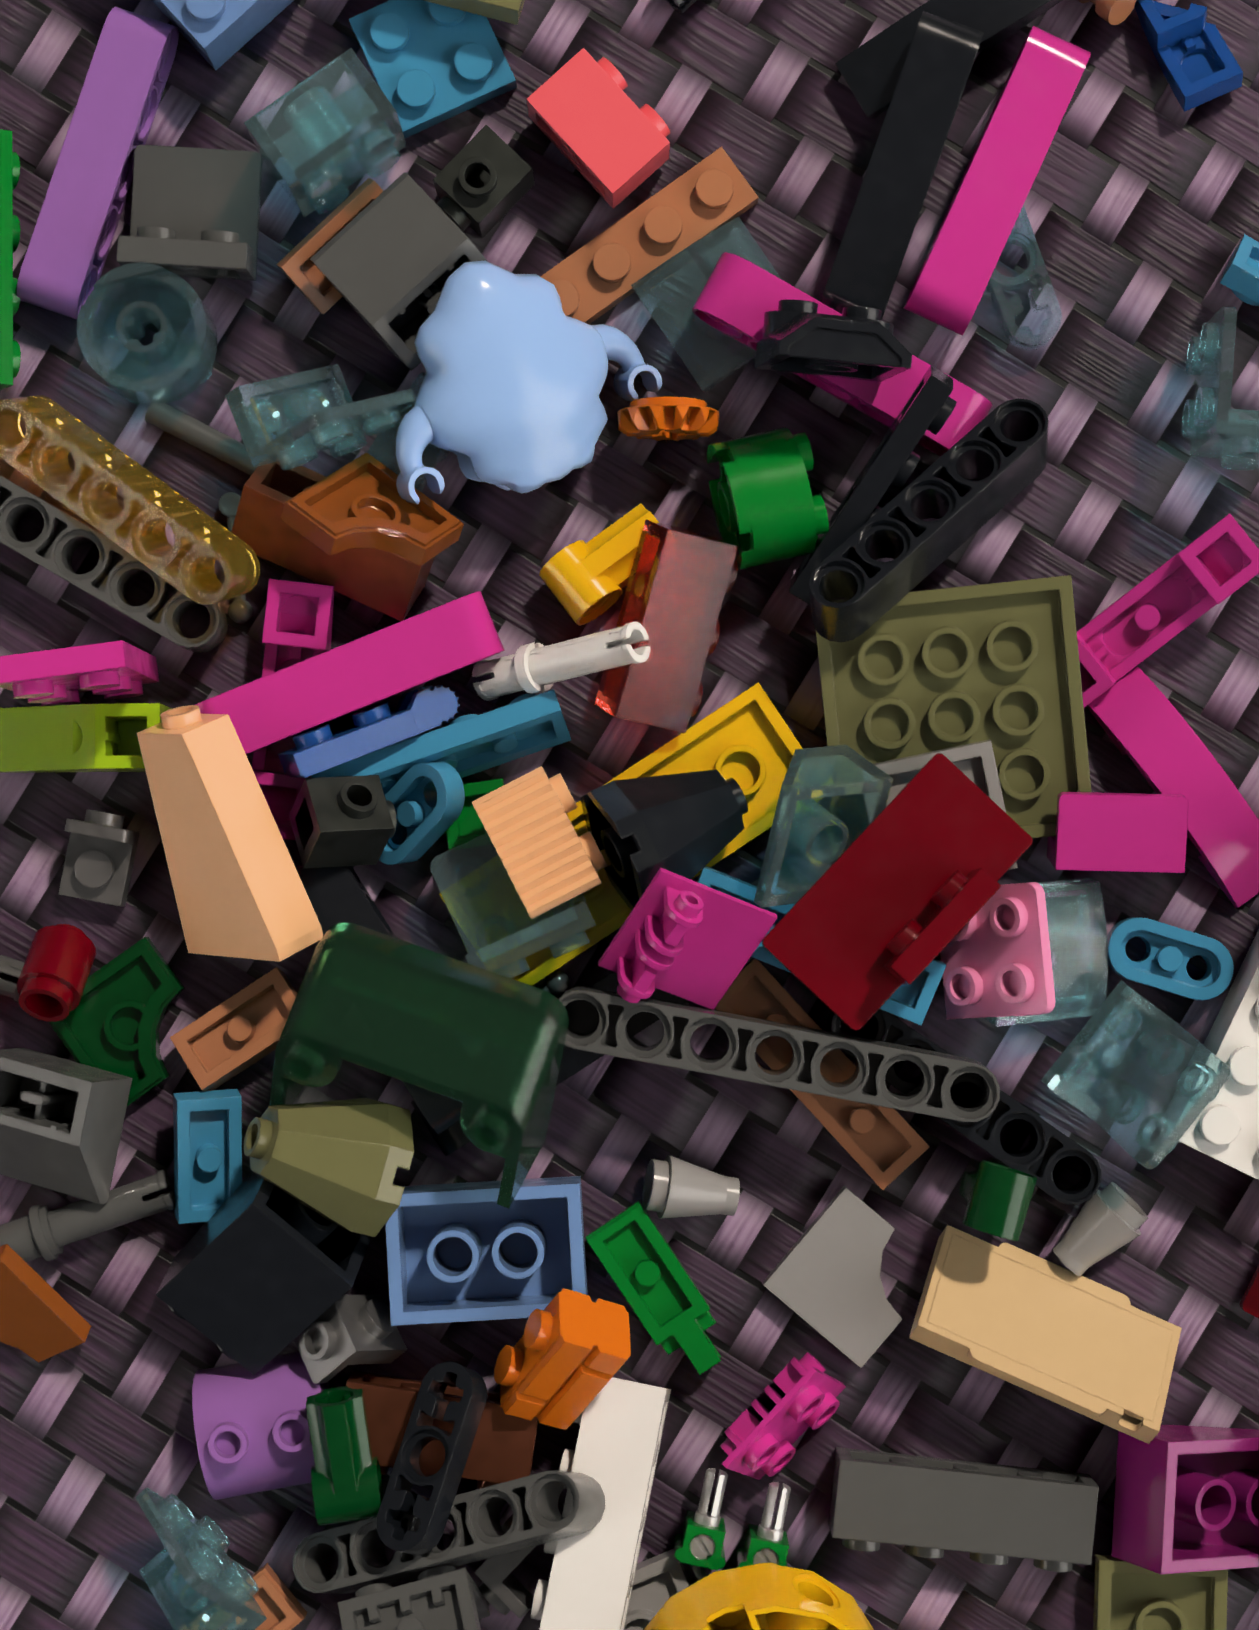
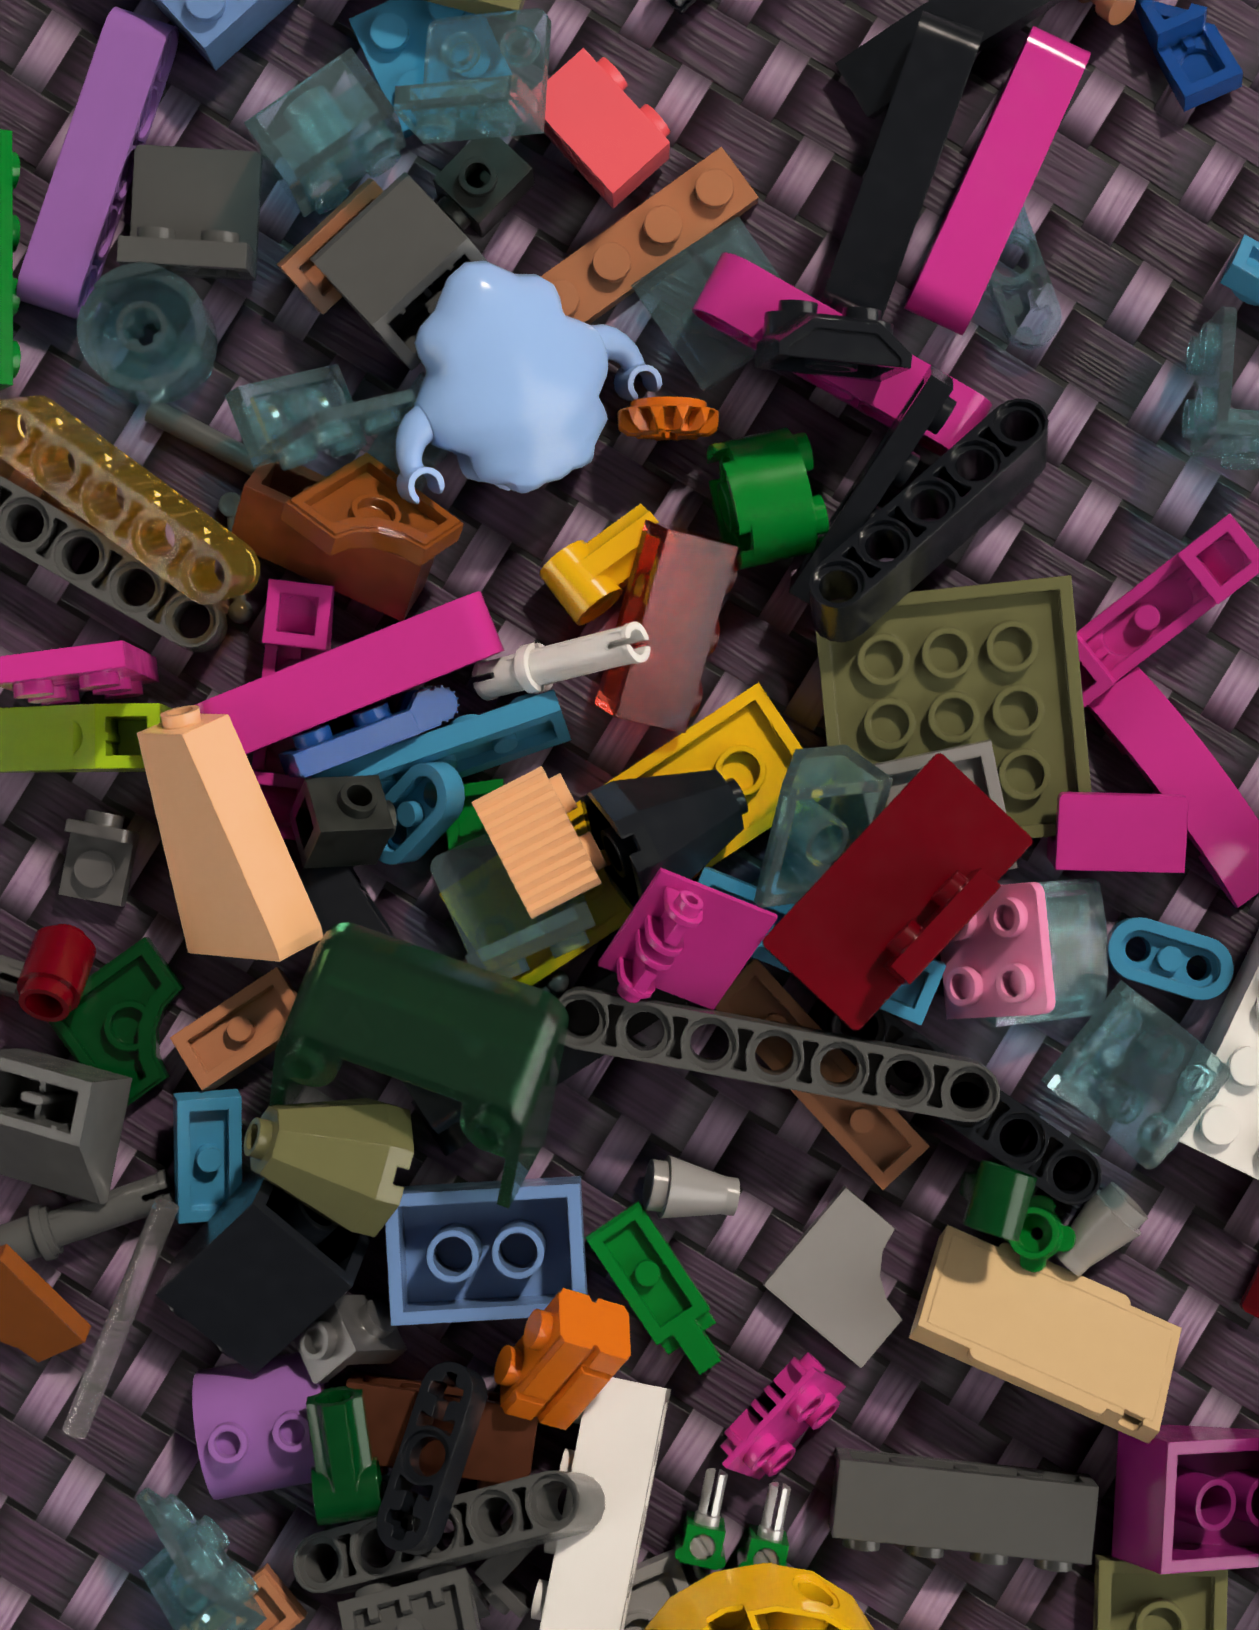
(120, 1318): none -> clear bar
(480, 78): none -> clear light blue bracket
(1055, 1235): none -> green plate

